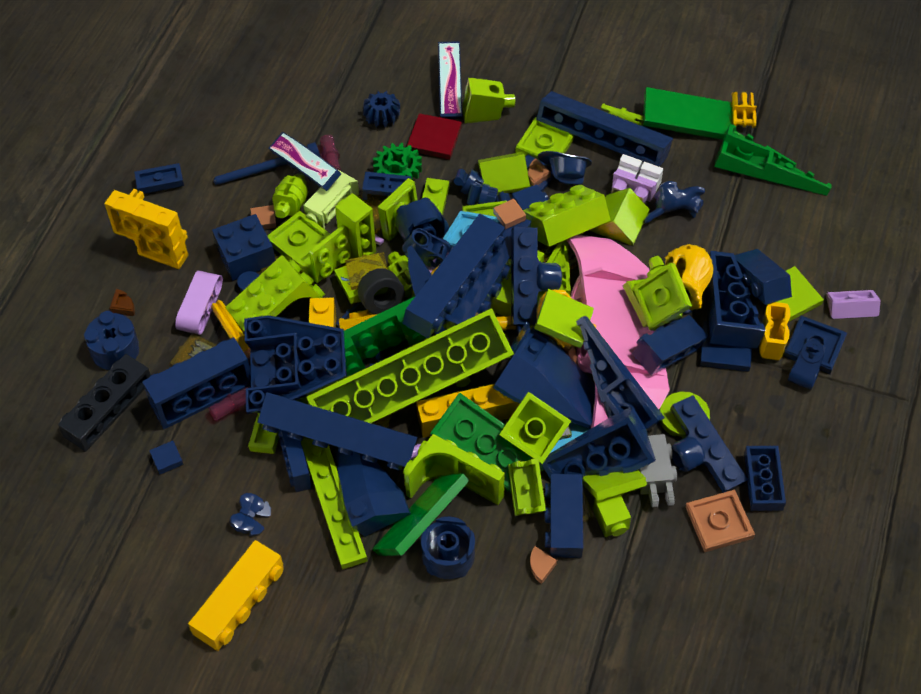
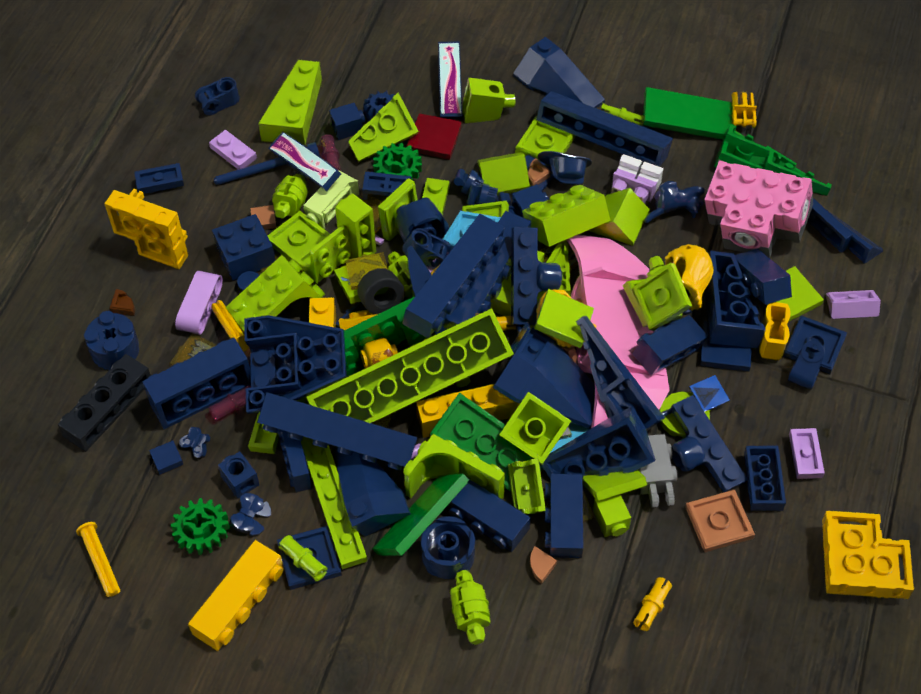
(98, 558): none -> yellow axle
(195, 440): none -> dark blue piece
(205, 536): none -> green gear
(219, 95): none -> dark blue piece
(233, 150): none -> lavender plate
(239, 483): none -> dark blue brick
(294, 104): none -> lime wedge
(303, 558): none -> lime pin
(322, 547): none -> dark blue tile
(346, 120): none -> dark blue brick
(377, 351): none -> yellow head
(388, 126): none -> lime wing
(470, 607): none -> lime piece
(490, 516): none -> dark blue brick
(509, 213): nougat tile -> none
(550, 70): none -> dark blue wedge
(652, 604): none -> yellow pin
(707, 393): none -> piece
(757, 206): none -> bright pink piece
(806, 453): none -> lavender plate
(841, 234): none -> dark blue wedge
(862, 560): none -> yellow piece

